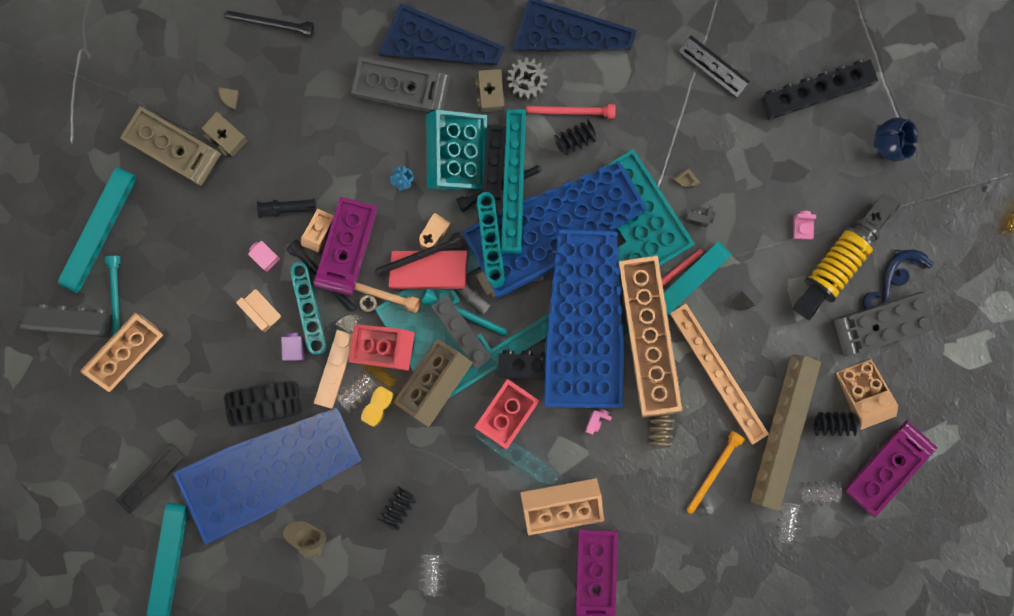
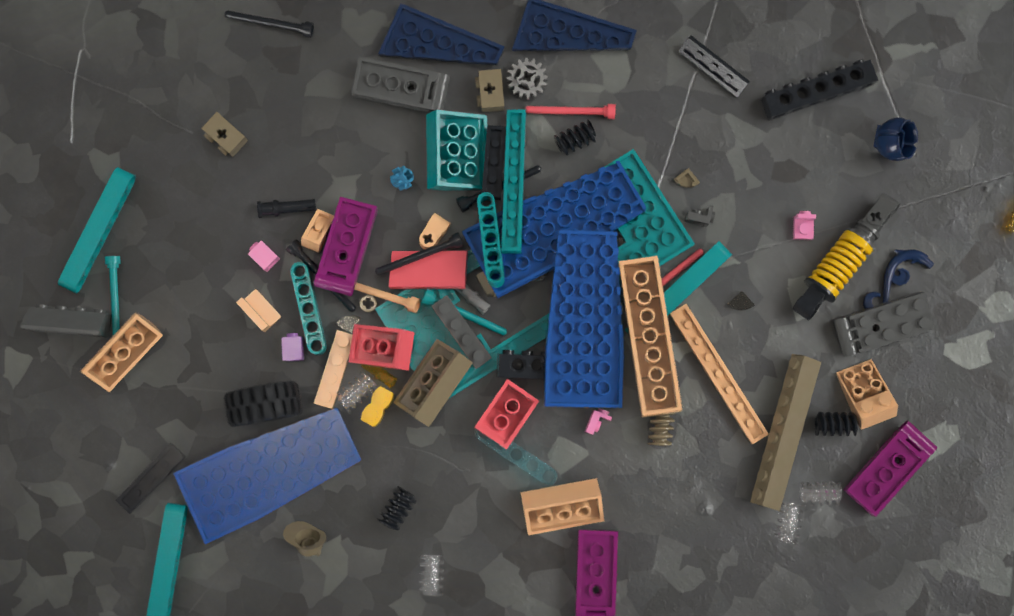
(164, 141): dark tan hinge -> none
(229, 97): dark tan tile -> none
(734, 441): light orange piece -> none

